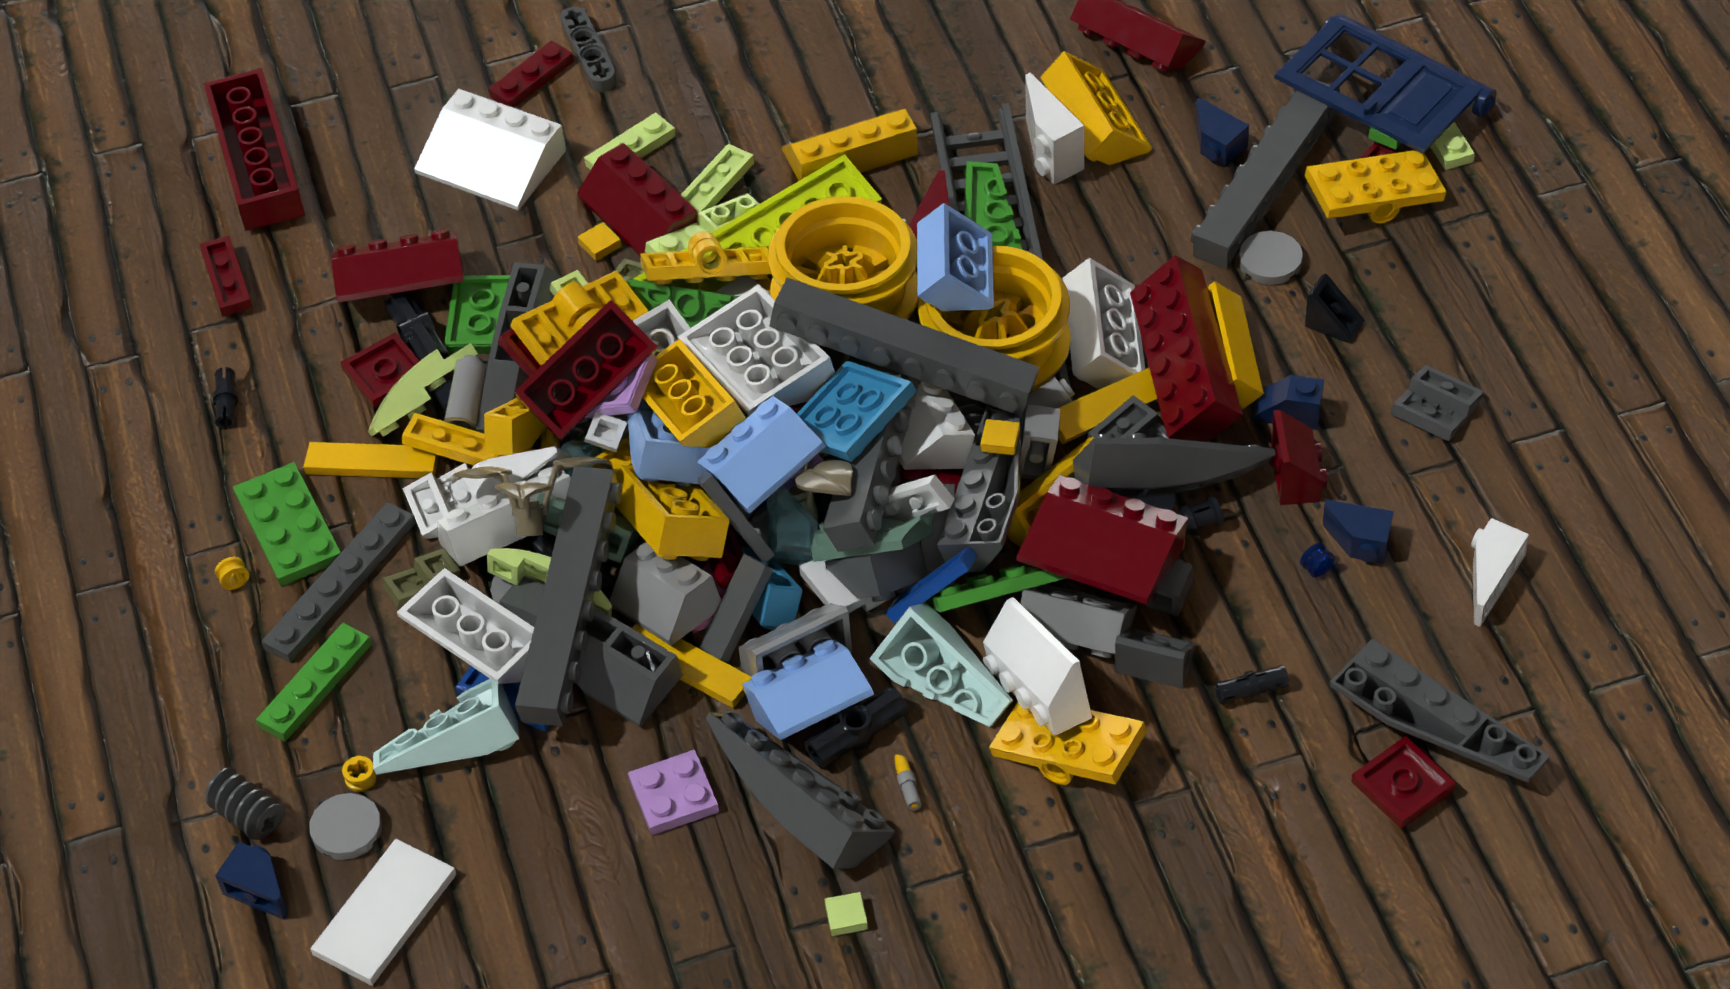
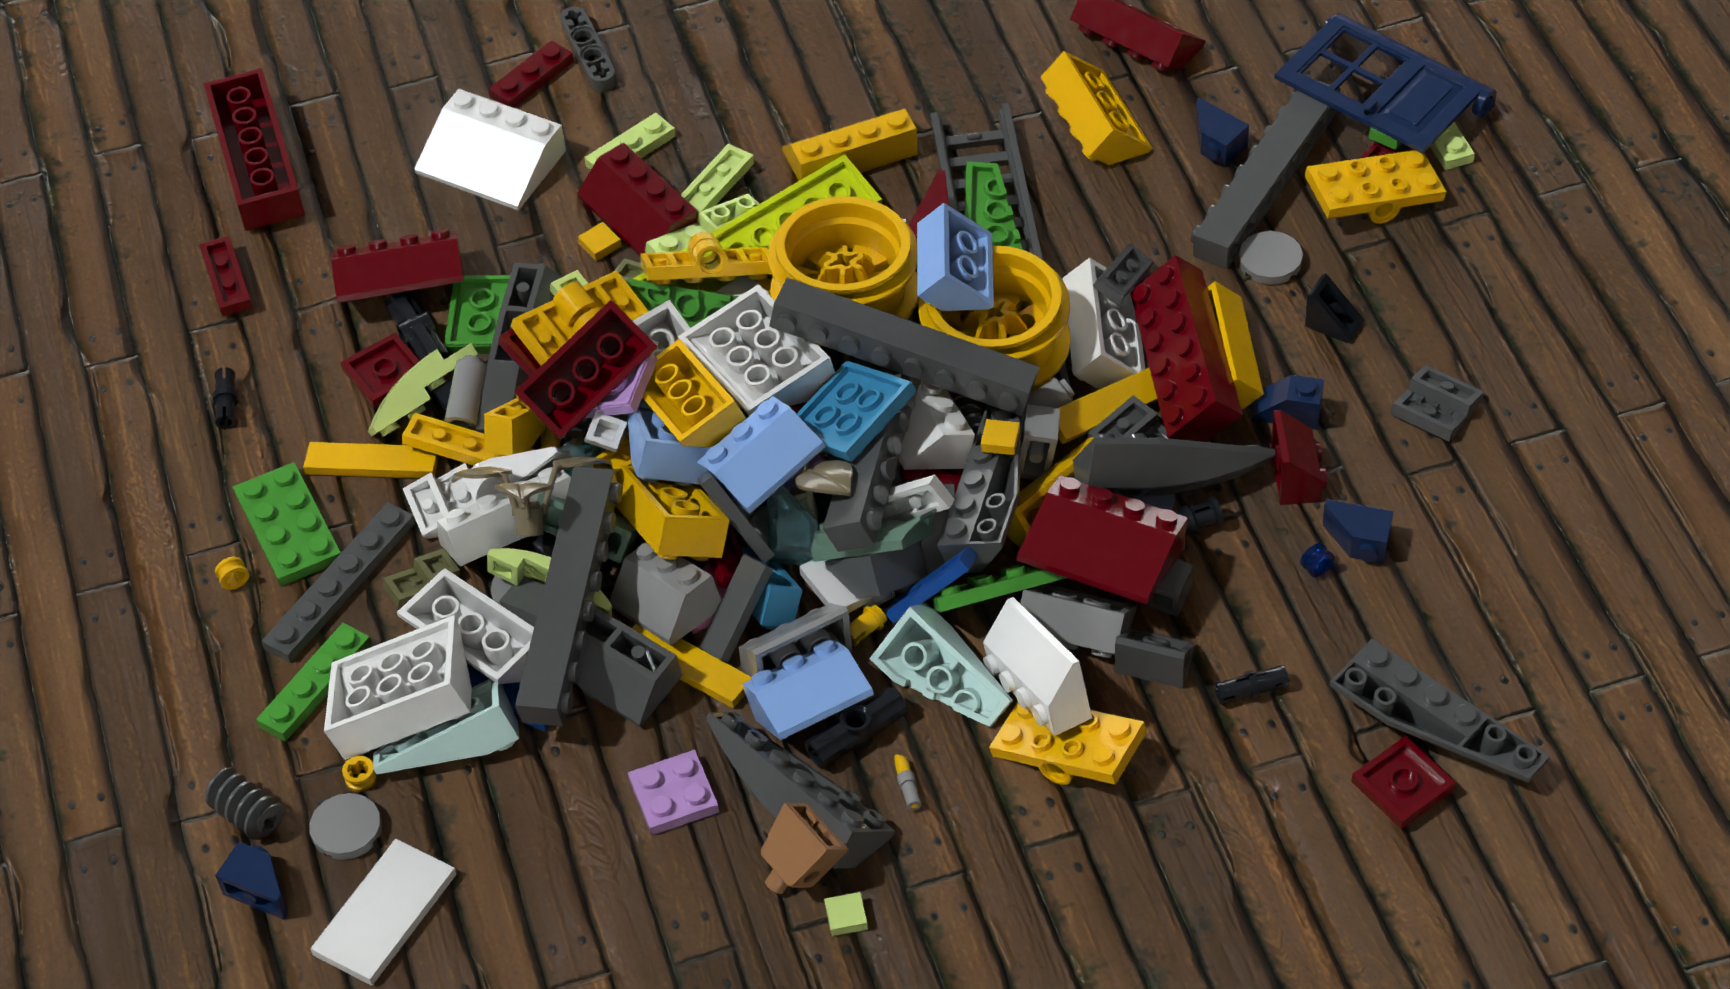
(398, 689): none -> white slope
(800, 848): none -> medium nougat torso
(866, 623): none -> yellow pin
(1053, 133): white slope -> none
(1123, 274): none -> dark grey tile
(1495, 560): white slope -> none

